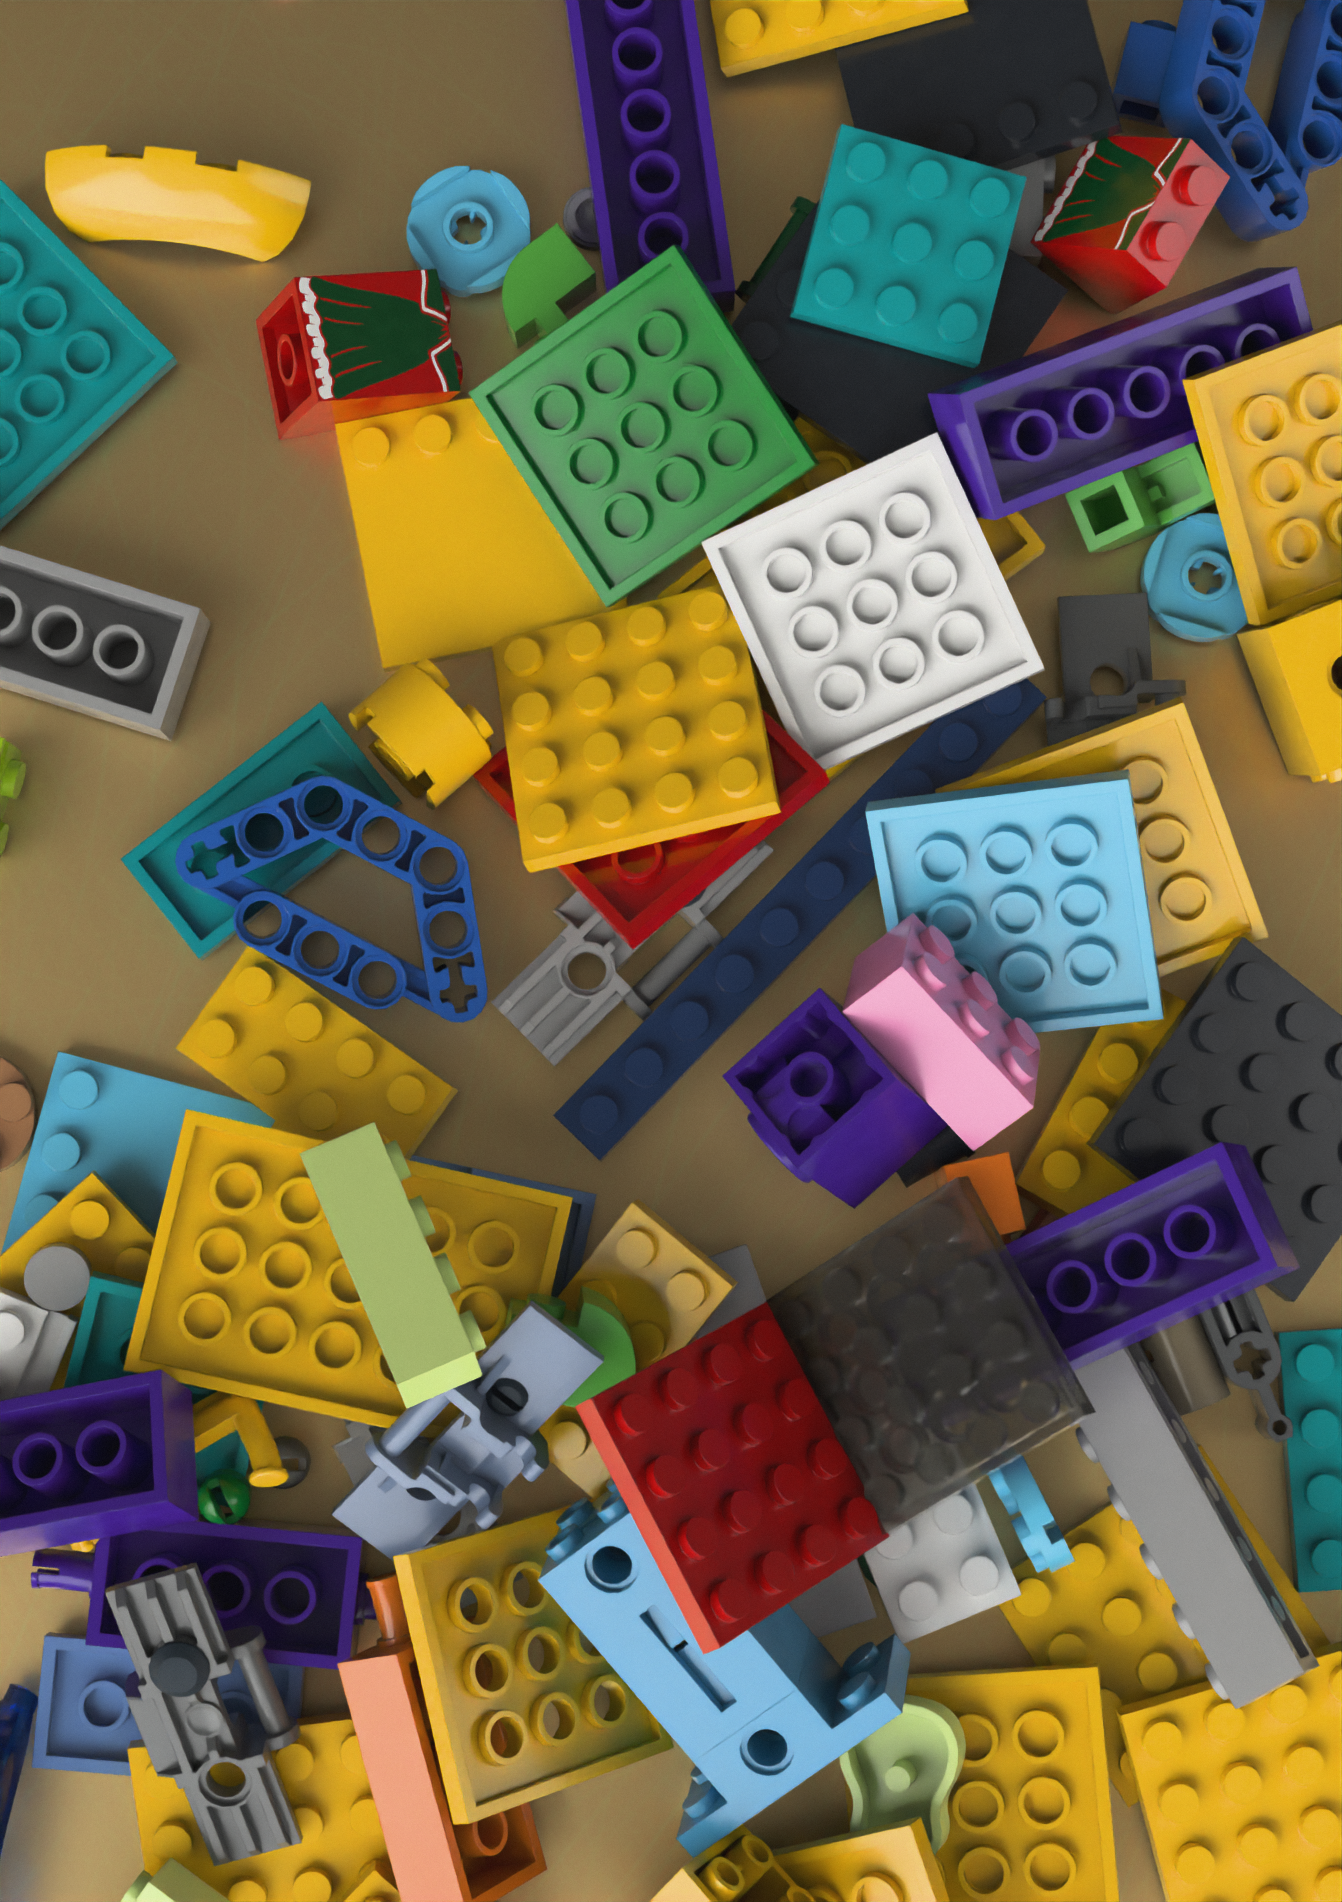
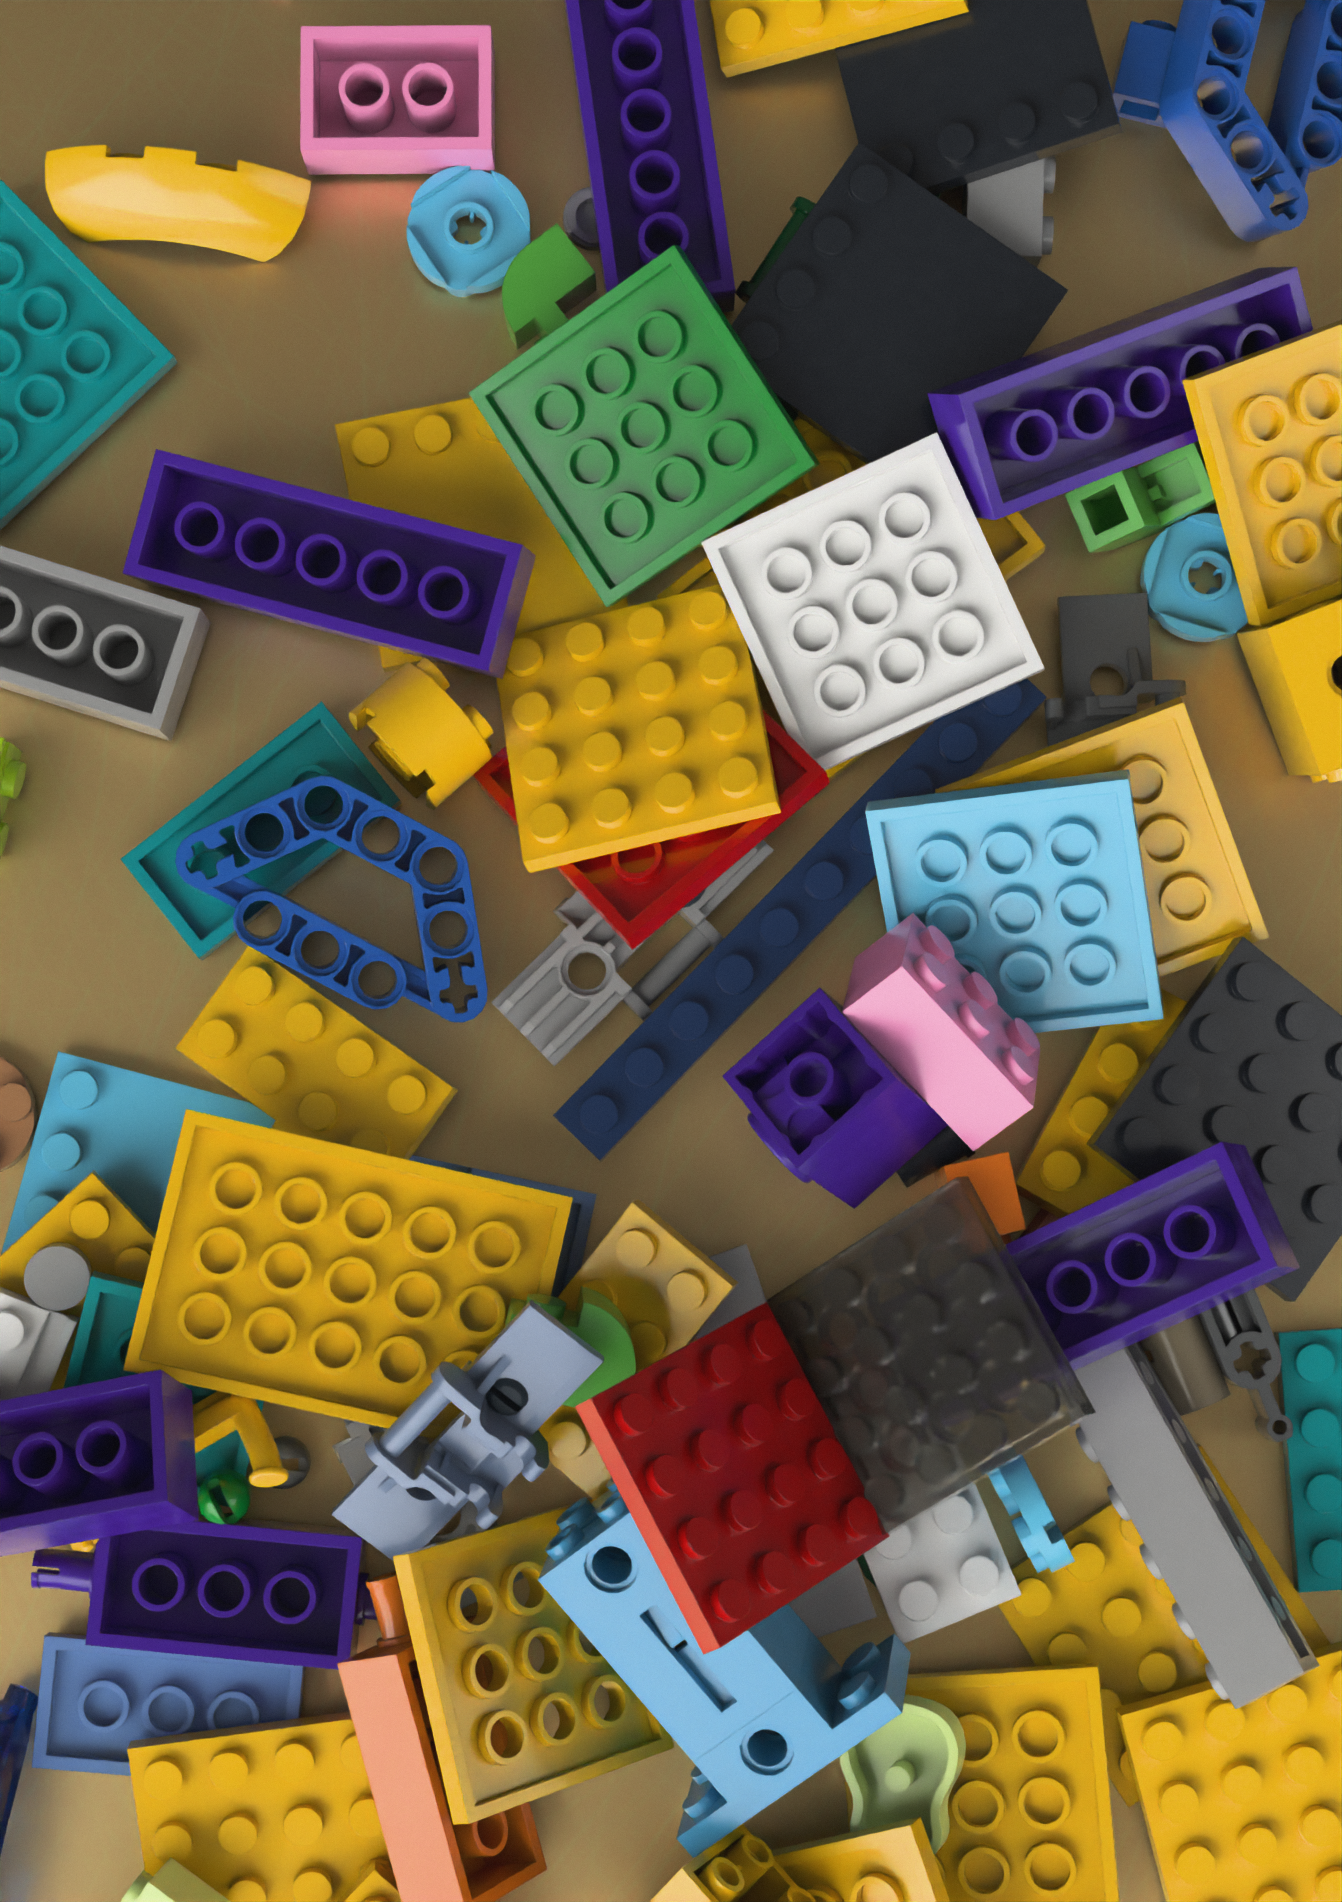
(183, 1719): dark grey piece -> none
(329, 563): none -> dark purple brick
(357, 348): slope -> none
(392, 1264): yellowish green brick -> none
(397, 99): none -> bright pink brick
(908, 246): teal plate -> none
(1129, 216): red slope -> none

